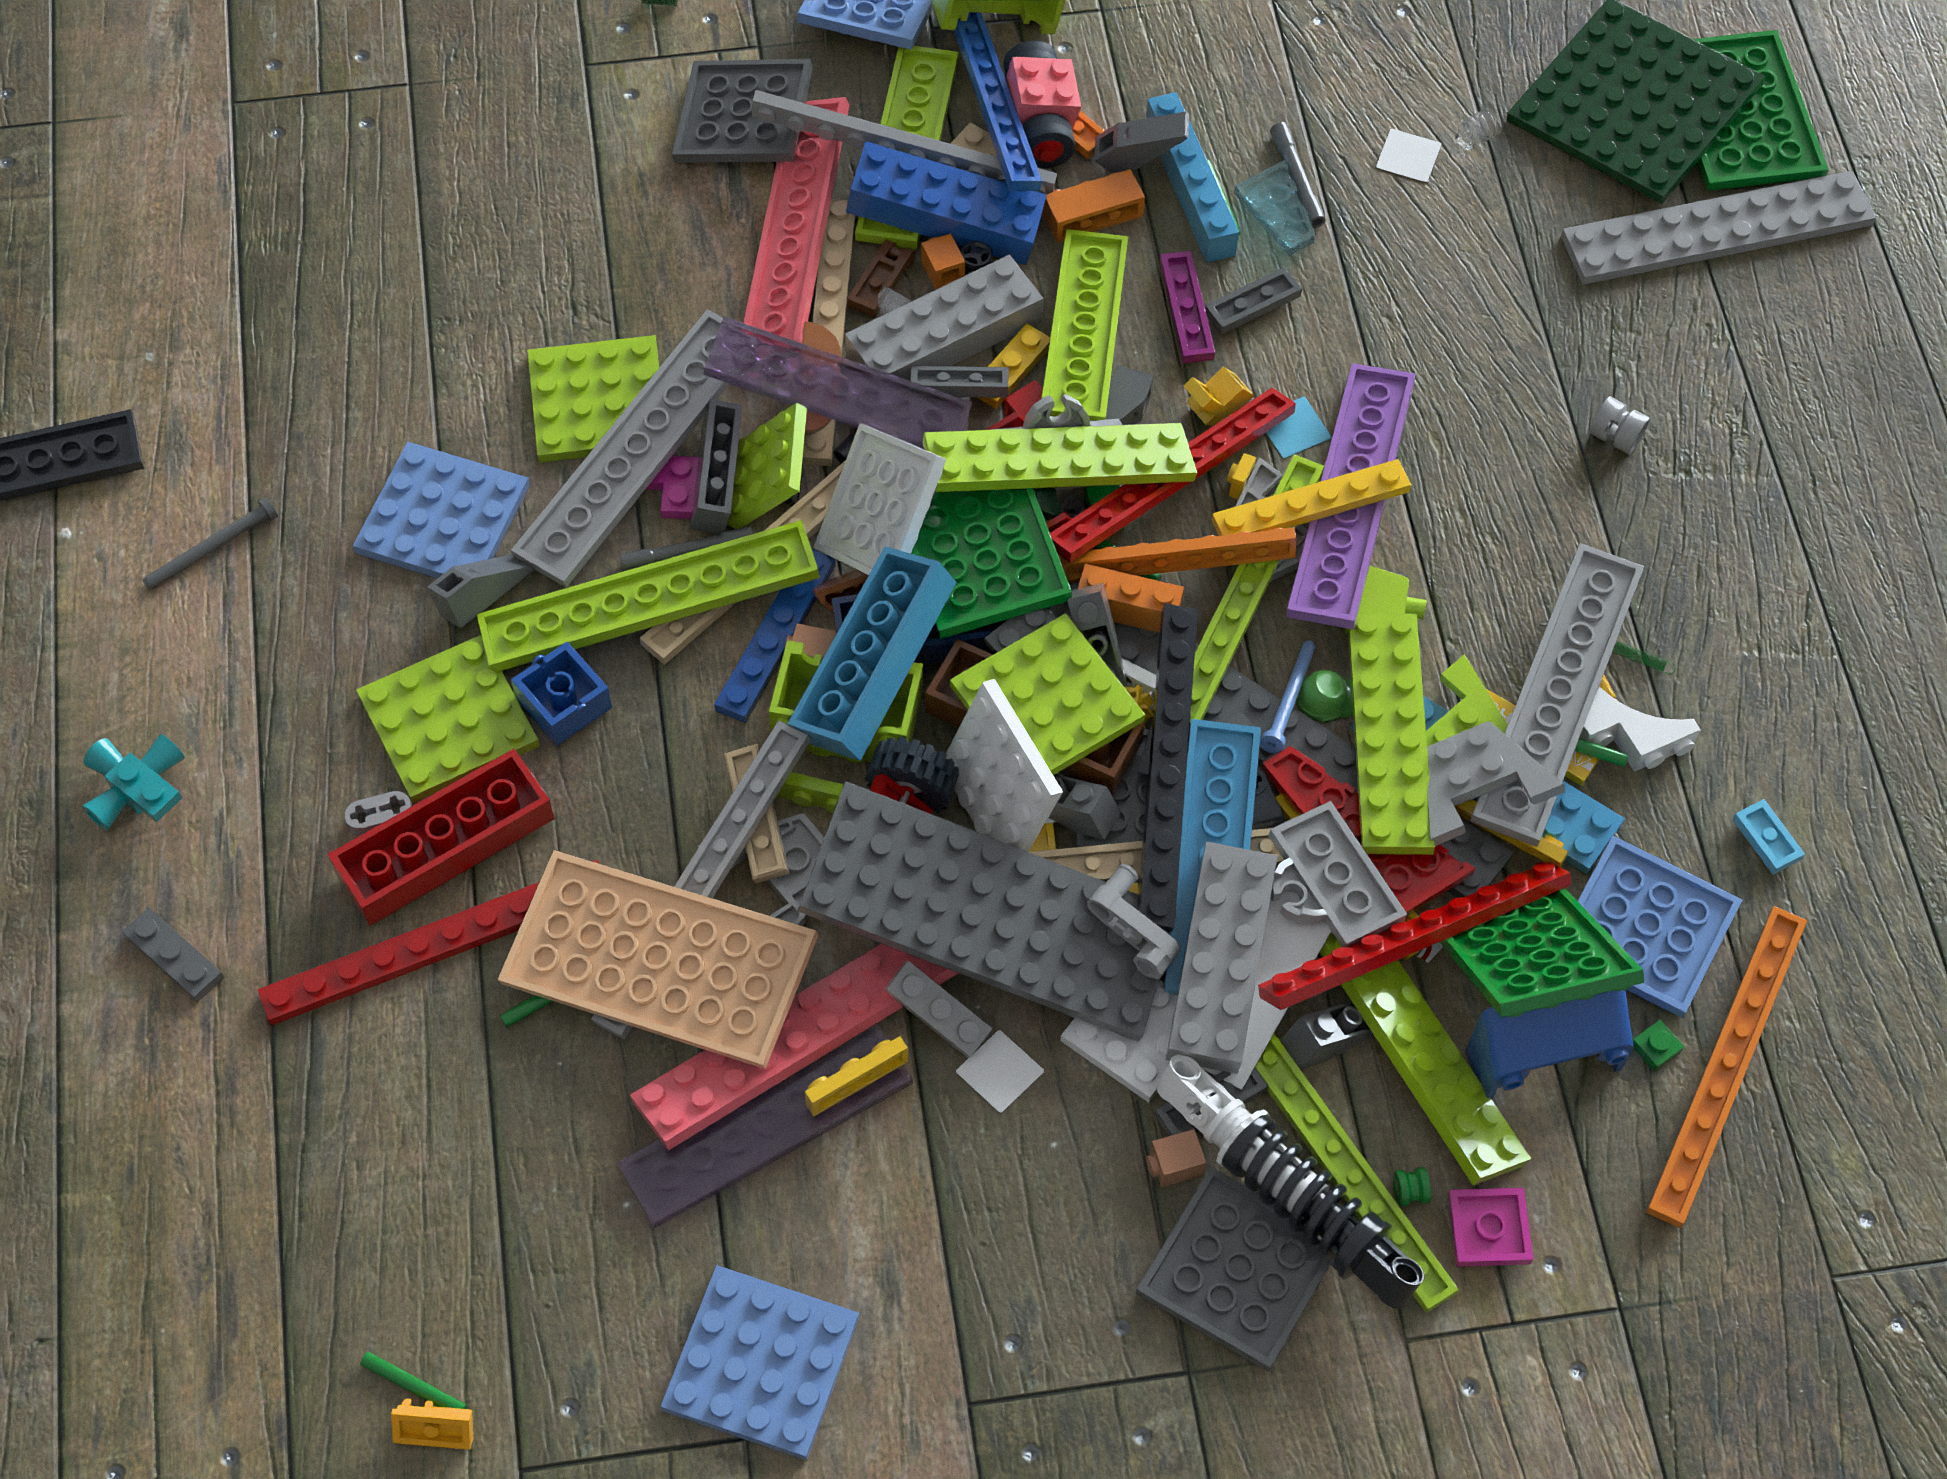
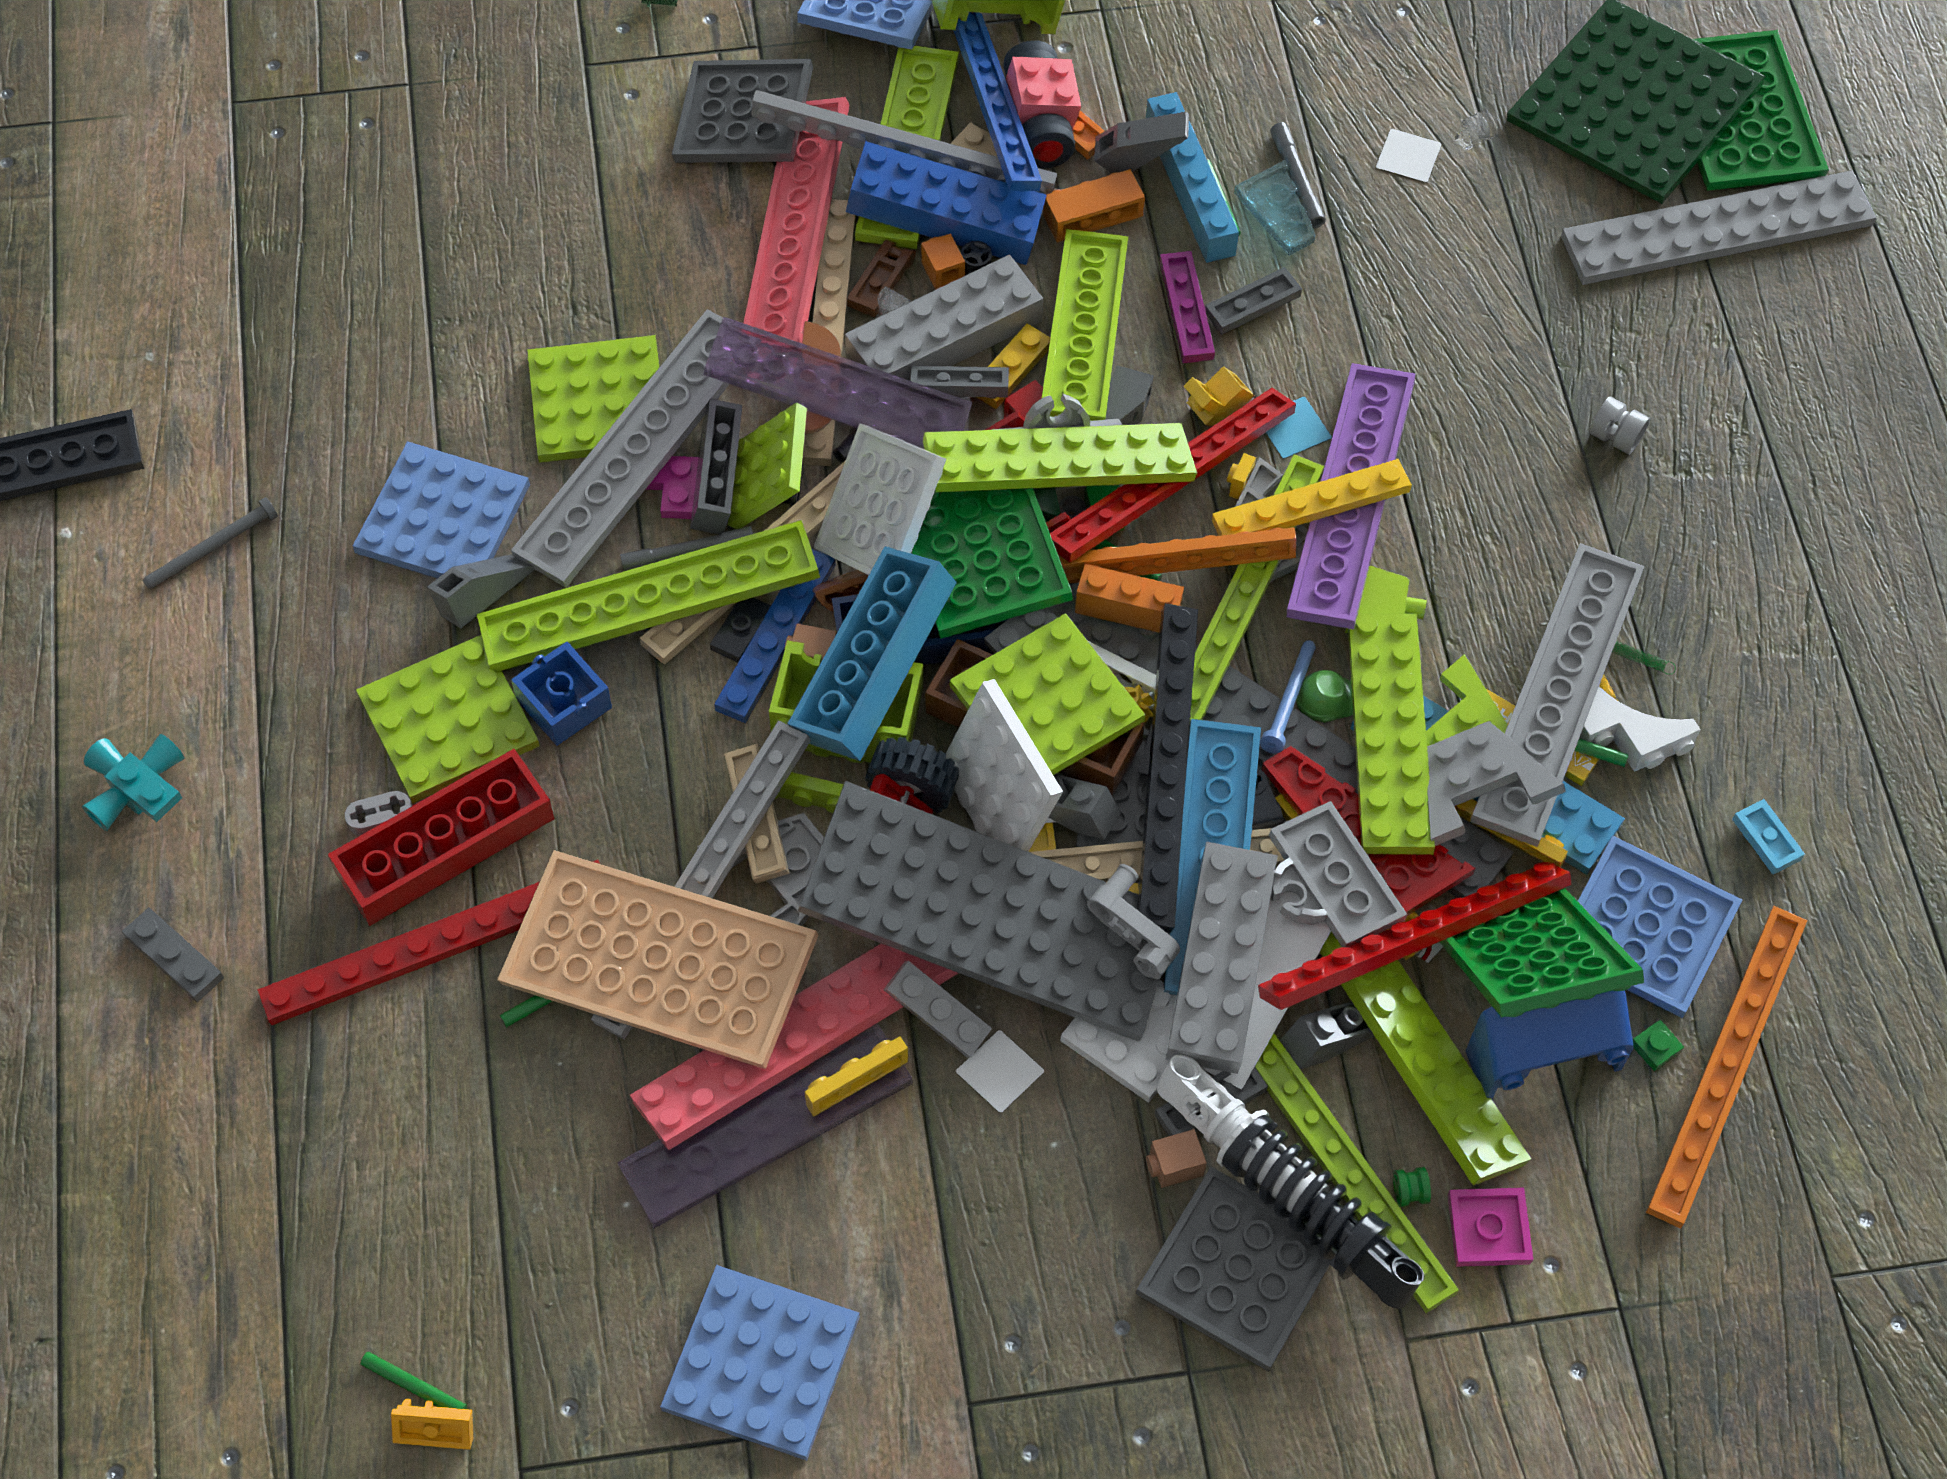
(739, 628): none -> black plate
(1095, 621): dark grey slope -> none

